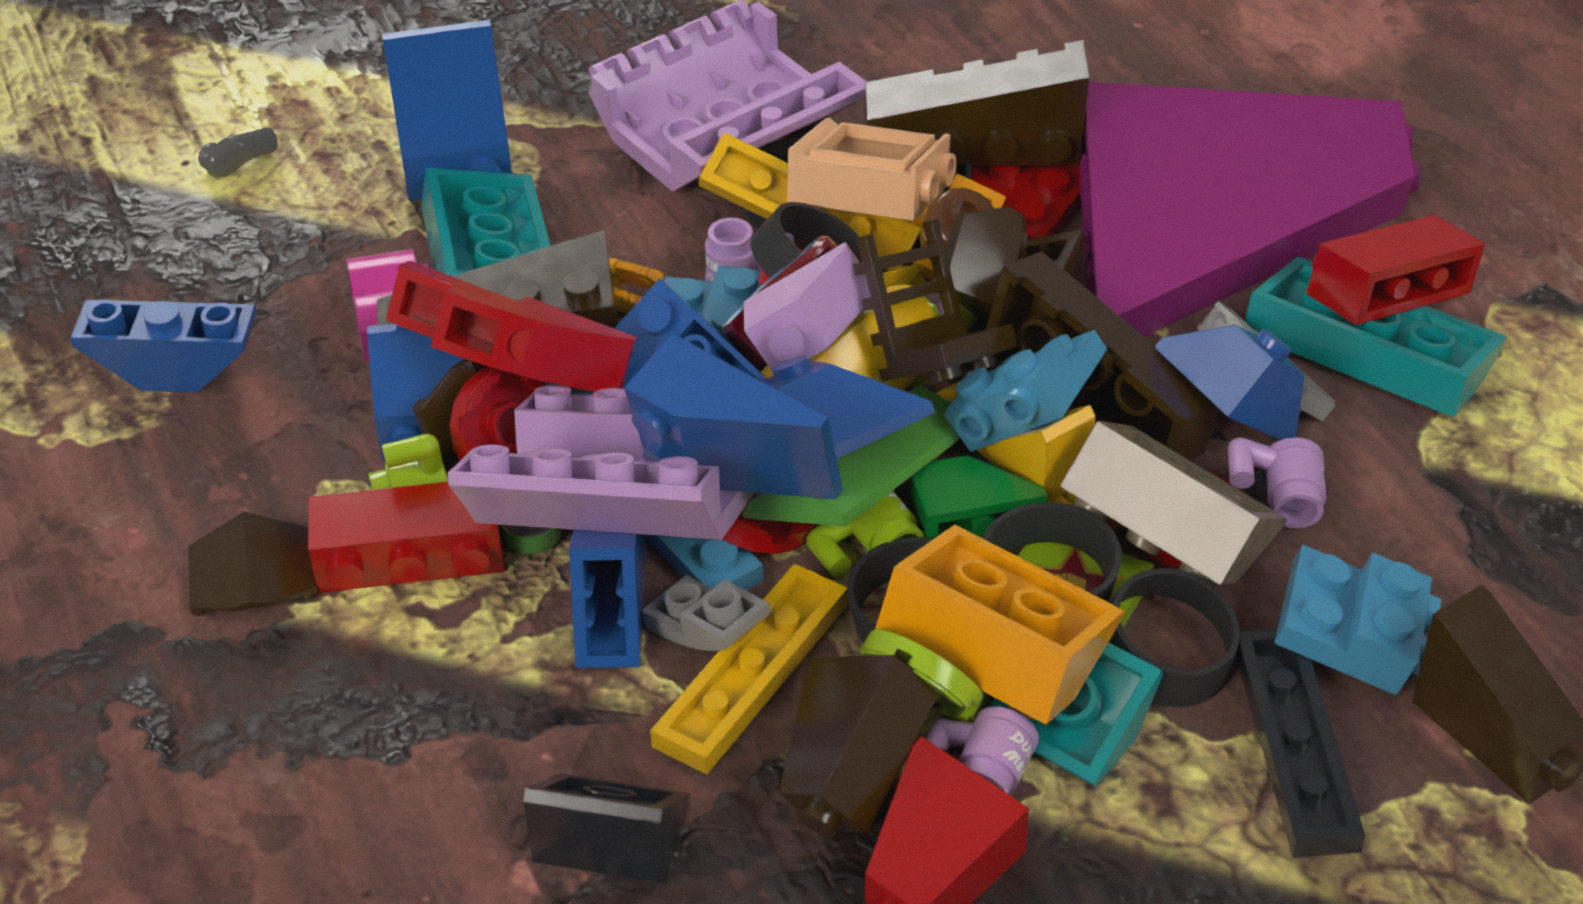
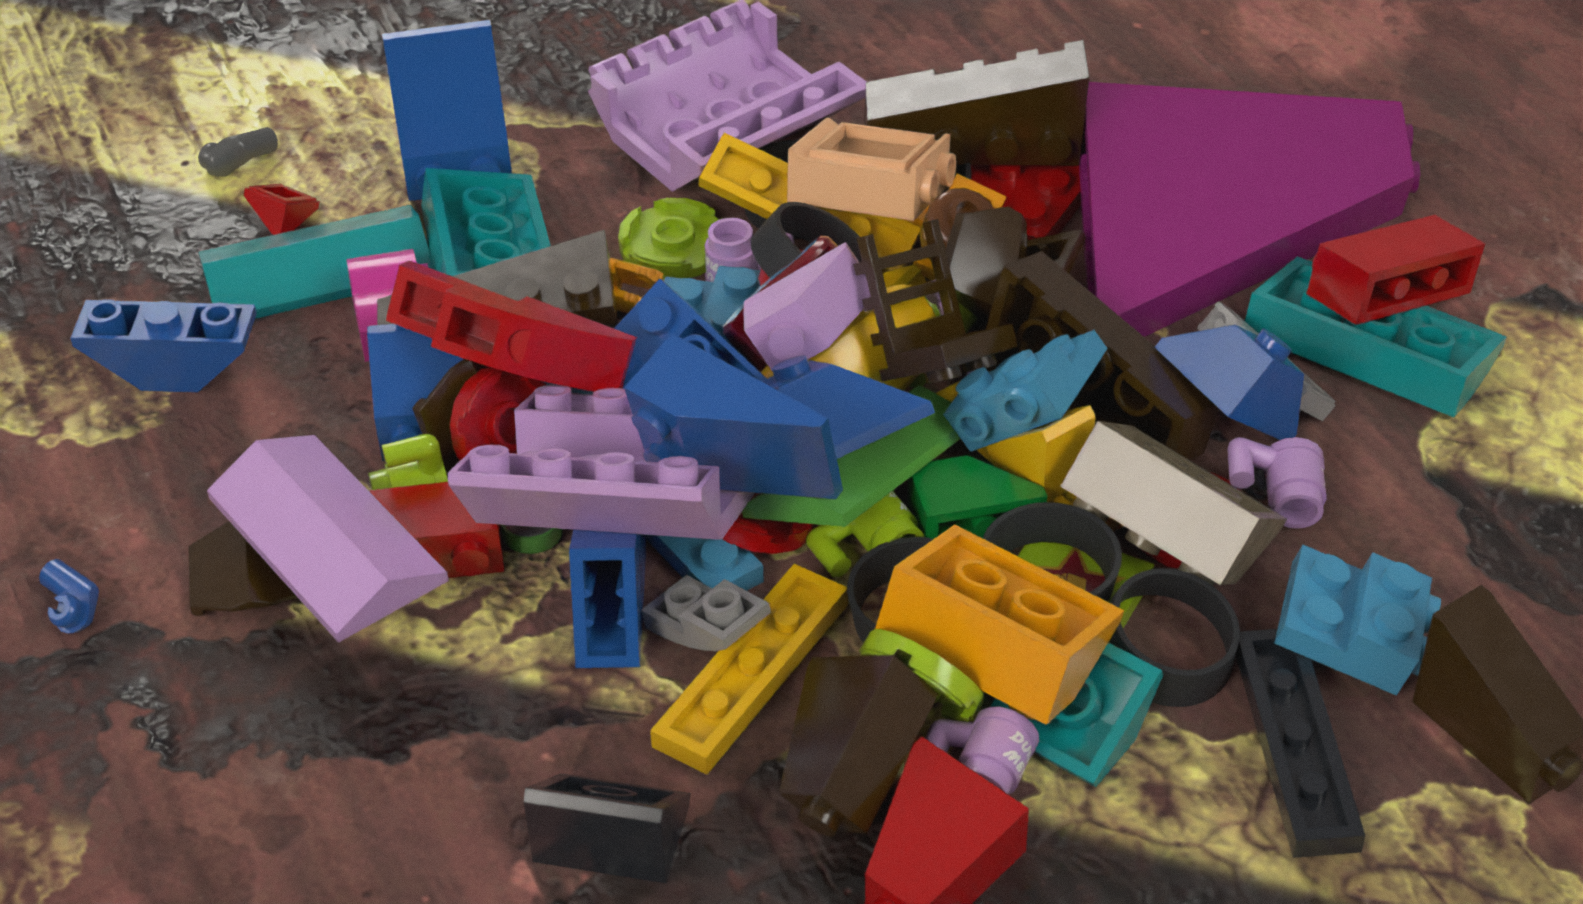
(74, 593): none -> blue arm
(280, 206): none -> red slope
(307, 263): none -> teal slope
(324, 533): none -> lavender slope
(668, 237): none -> lime tile

